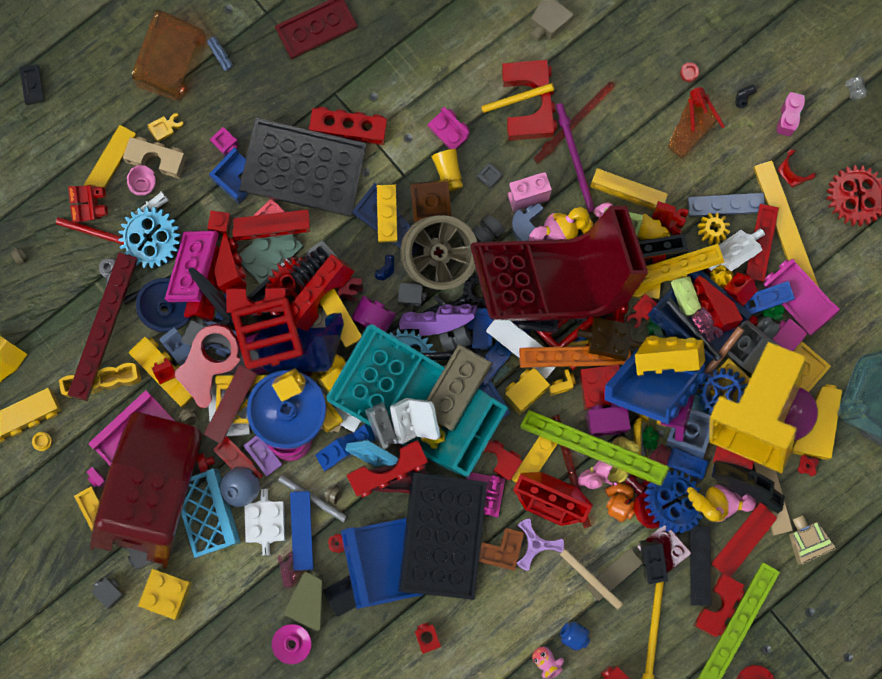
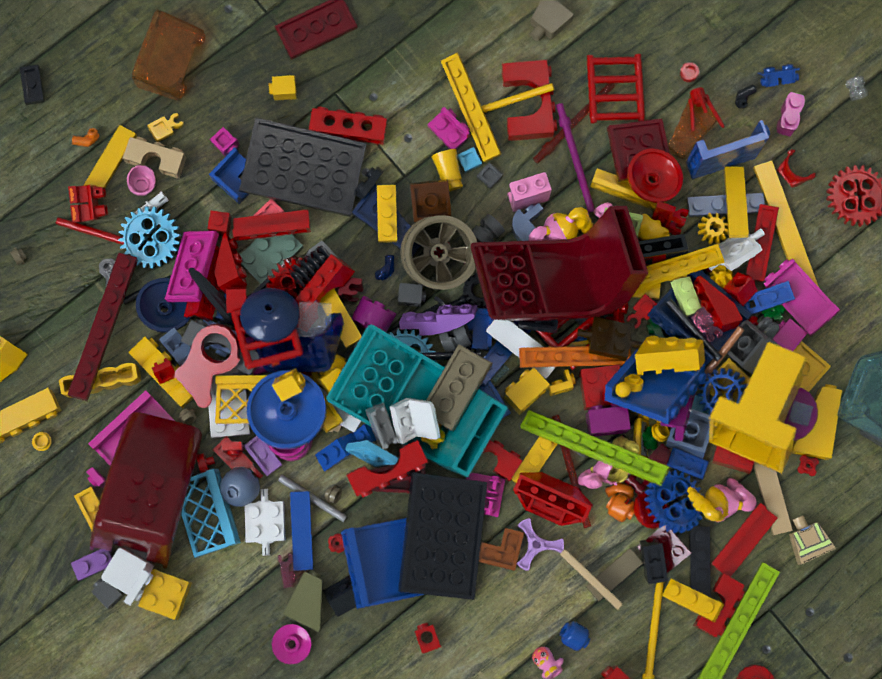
(87, 140): none -> orange arm
(91, 564): none -> medium lavender plate
(128, 574): none -> white bracket
(219, 53): sand blue axle -> none
(230, 404): dark red tile -> none
(232, 448): none -> red plate
(271, 324): none -> dark blue dish
(283, 87): none -> yellow brick
(313, 318): none -> clear piece
(364, 187): none -> black plate
(469, 159): none -> medium azure tile
(471, 107): none -> yellow plate
(593, 80): none -> red bar
(631, 383): none -> yellow plate
(633, 137): none -> dark red plate
(659, 167): none -> red dish
(660, 432): none -> yellow plate
(692, 600): none -> yellow plate
(704, 162): none -> blue panel
(736, 202): none -> yellow tile
(746, 481): black slope -> none
(771, 76): none -> blue hinge
(800, 413): none -> clear light blue tile

